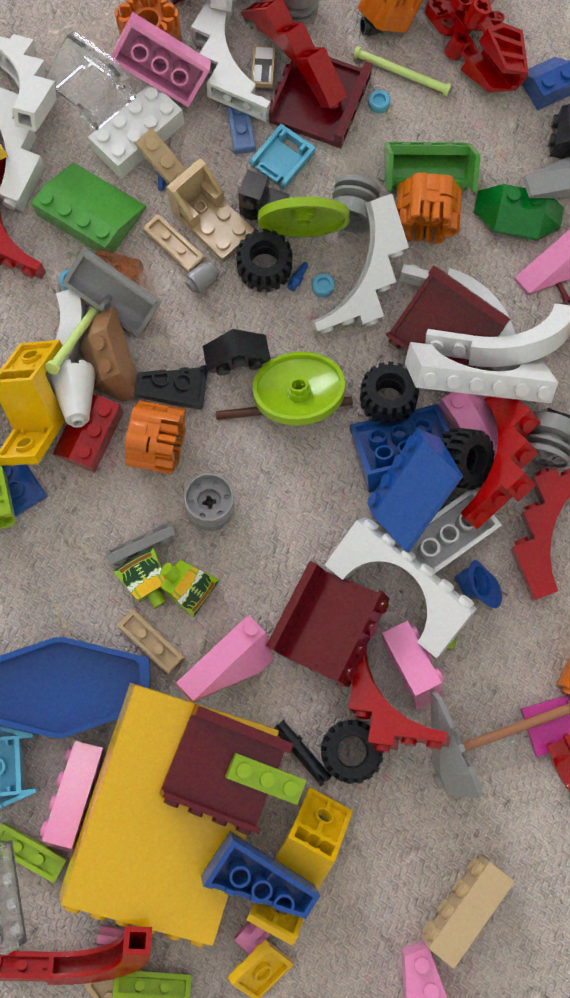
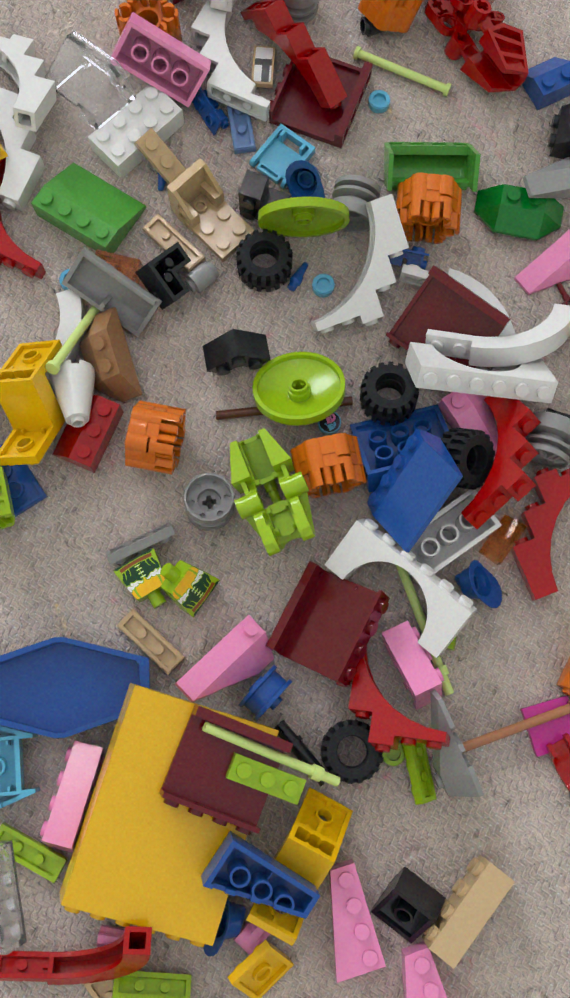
(161, 276): none -> black brick
(174, 387): black wing -> none
(206, 107): none -> blue hinge
(229, 926): none -> blue piece
(261, 462): none -> lime piece
(265, 693): none -> blue wheel
(304, 180): none -> blue piece
(313, 771): none -> yellowish green bar
(329, 462): none -> orange piece
(330, 424): none -> tile
(353, 930): none -> bright pink wedge
(395, 757): none -> lime tile
(409, 905): none -> black slope
(413, 256): none -> blue hinge
(420, 773): none -> lime plate
(421, 620): none -> yellowish green bar
(502, 539): none -> clear orange slope

